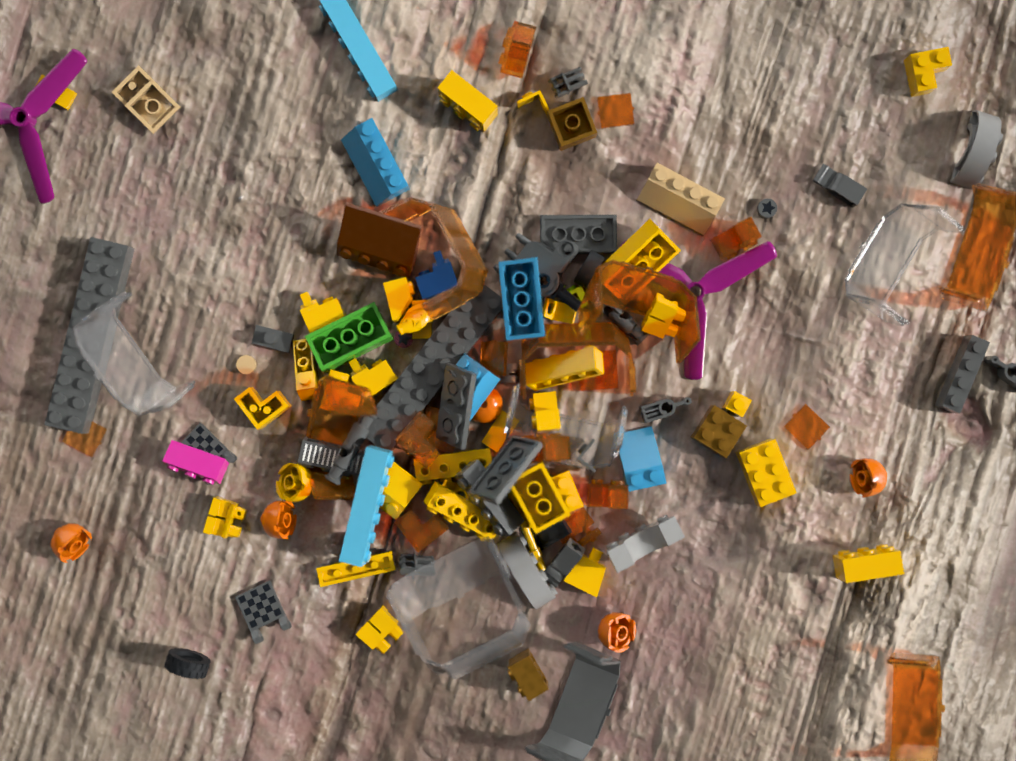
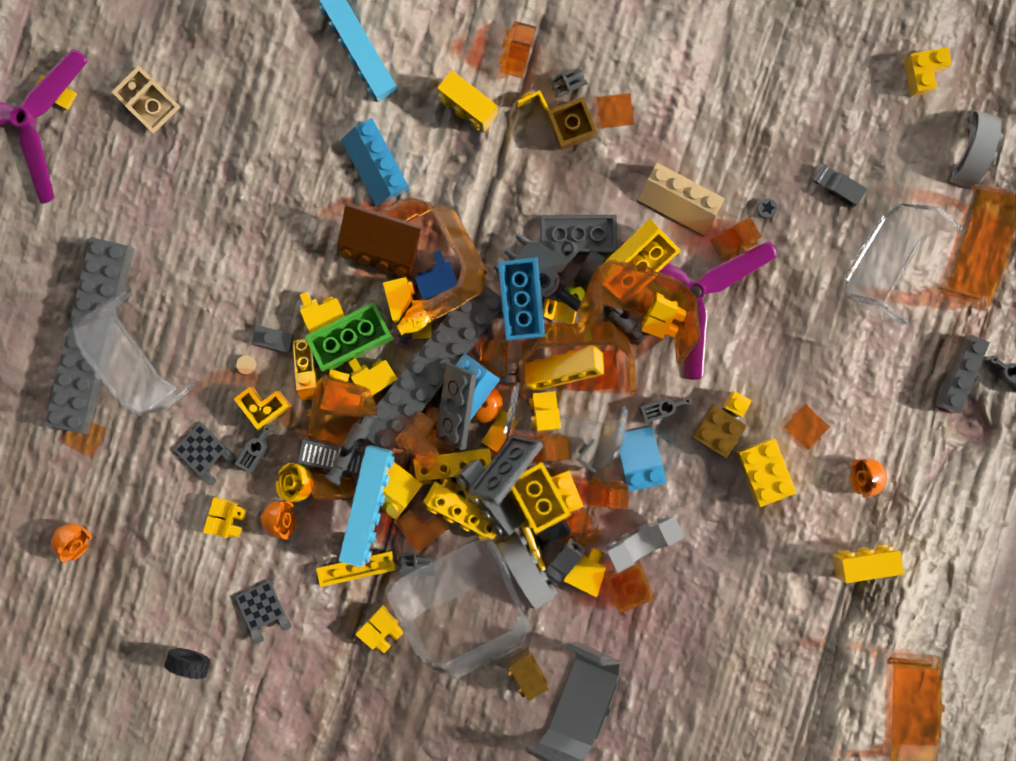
(195, 463): dark pink brick -> none
(249, 457): none -> dark grey piece
(616, 631): orange cylinder -> none
(629, 587): none -> clear orange brick

